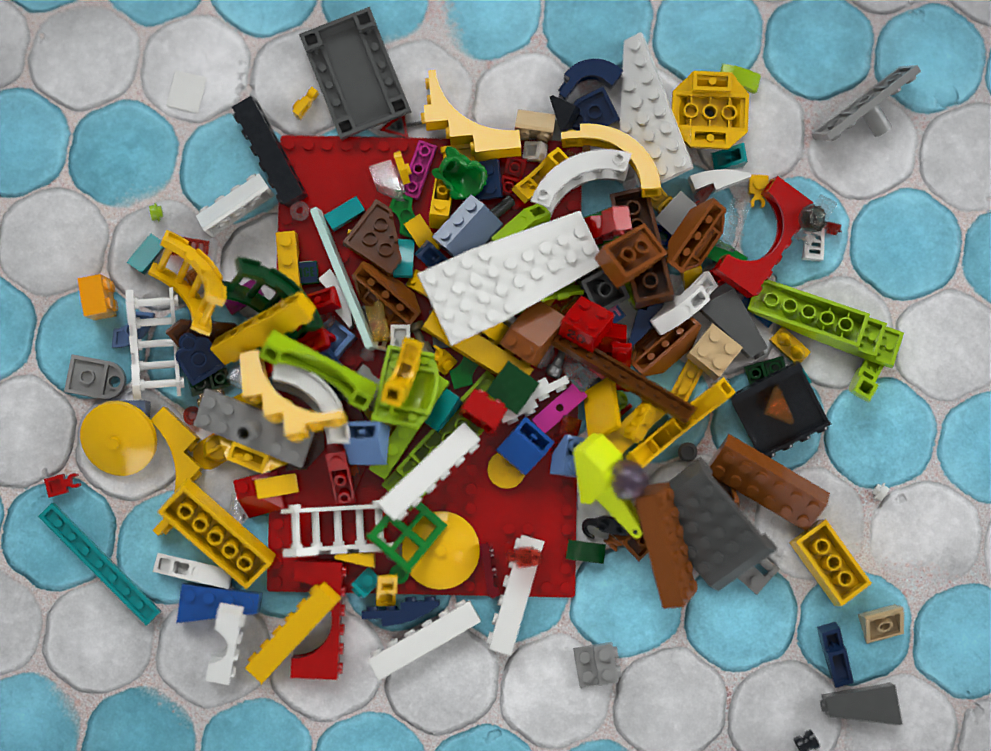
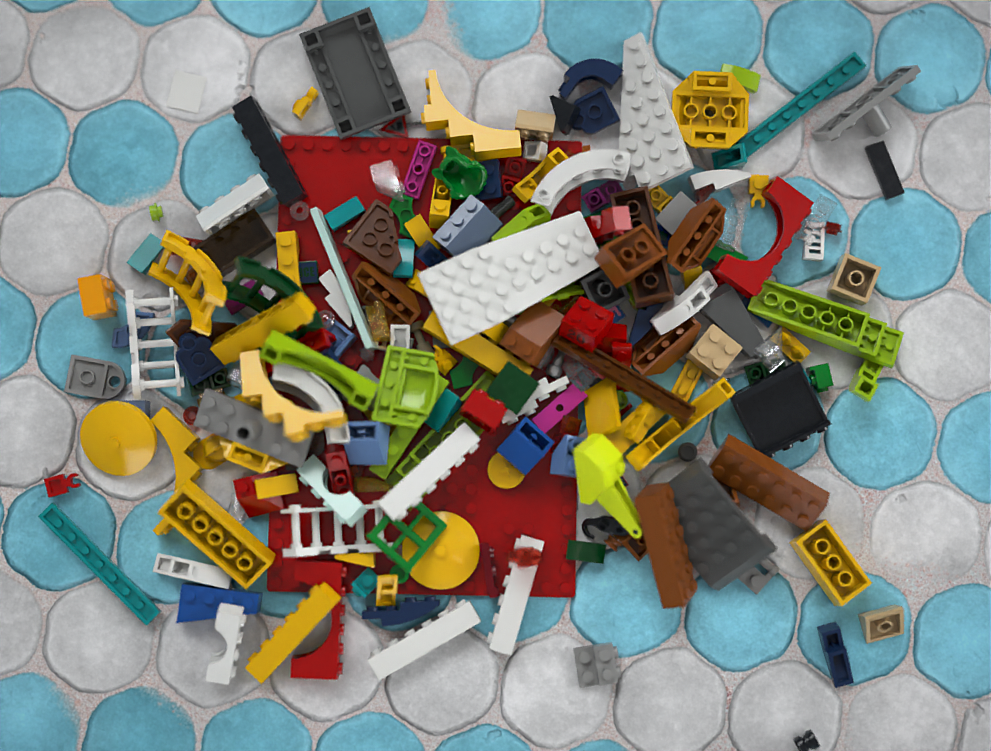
(242, 238): none -> dark brown slope
(325, 300): red slope -> none
(346, 505): none -> light aqua arch
(370, 484): none -> clear yellow slope
(404, 169): yellow plate -> none
(404, 374): yellow arch -> none
(600, 195): none -> magenta slope
(611, 138): yellow arch -> none
(629, 479): cylinder -> none
(770, 351): none -> clear slope
(778, 407): clear orange slope -> none
(802, 103): none -> teal tile
(812, 218): clear smoke hair -> none
(820, 377): none -> green brick
(853, 279): none -> tan brick
(869, 703): dark grey slope -> none
(880, 491): white plate -> none
(884, 170): none -> black tile

